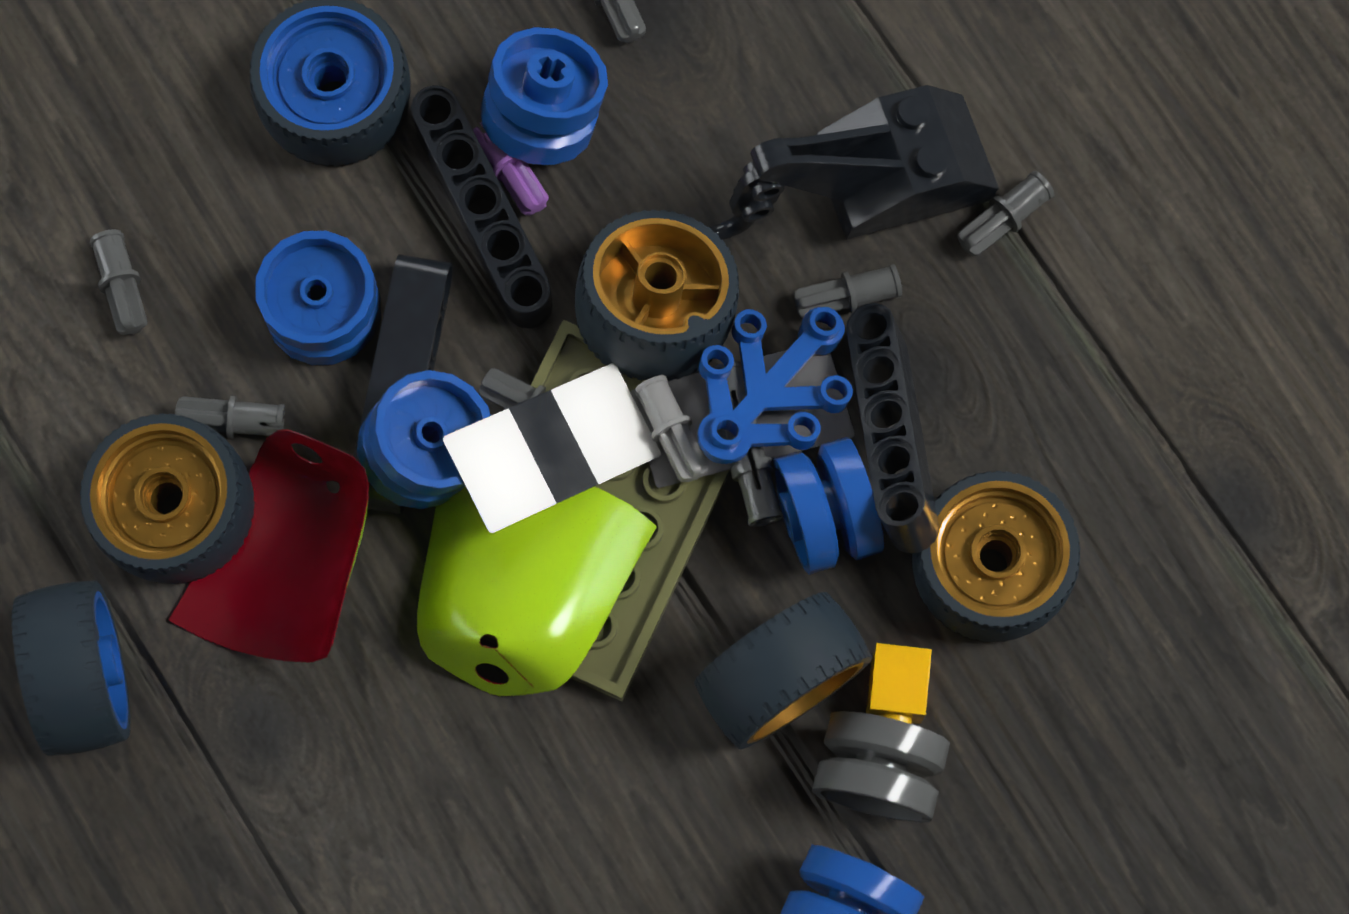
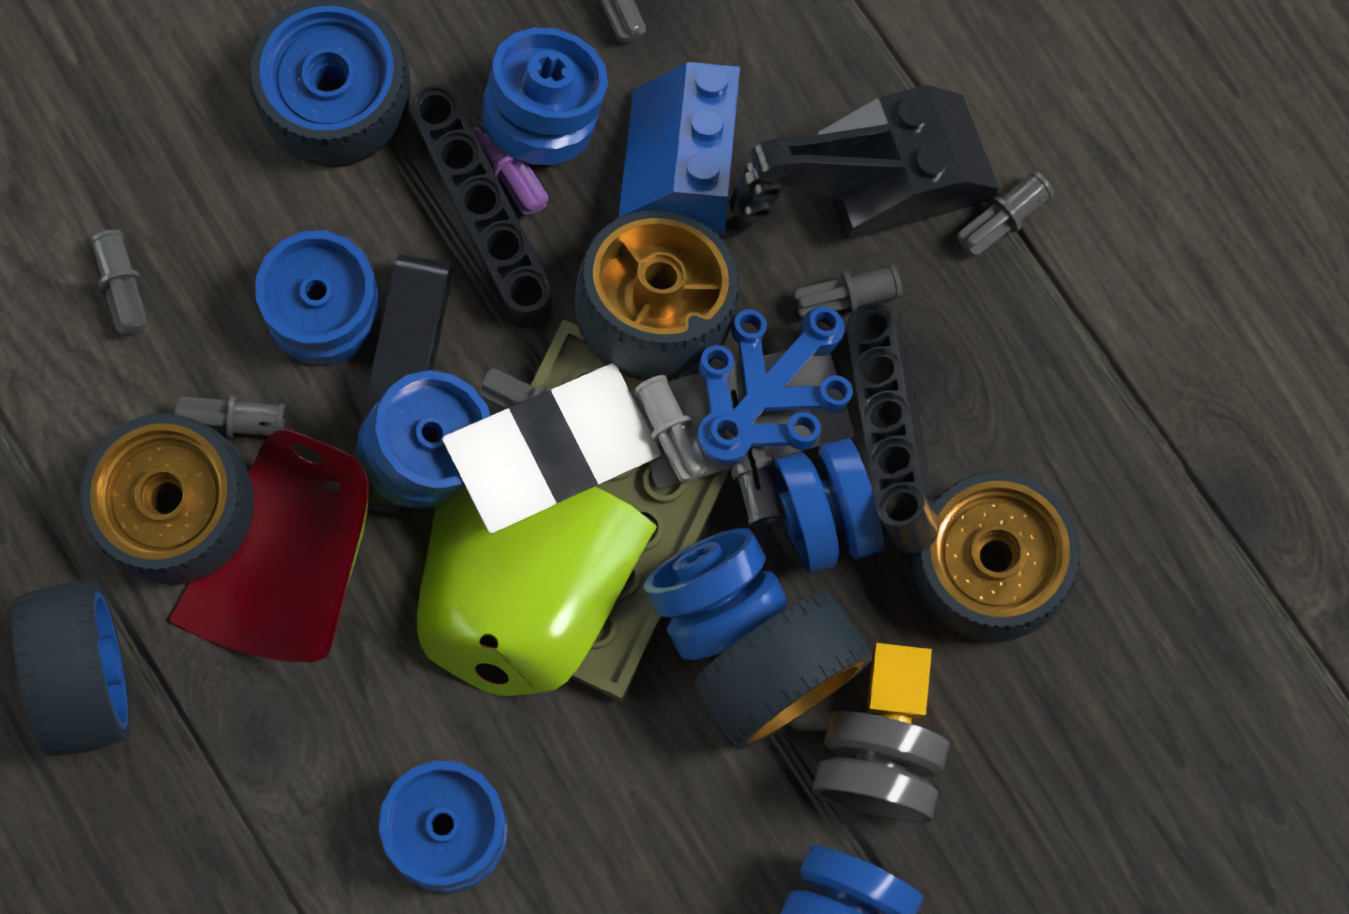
(452, 860): none -> blue wheel
(682, 144): none -> blue slope
(715, 593): none -> blue wheel

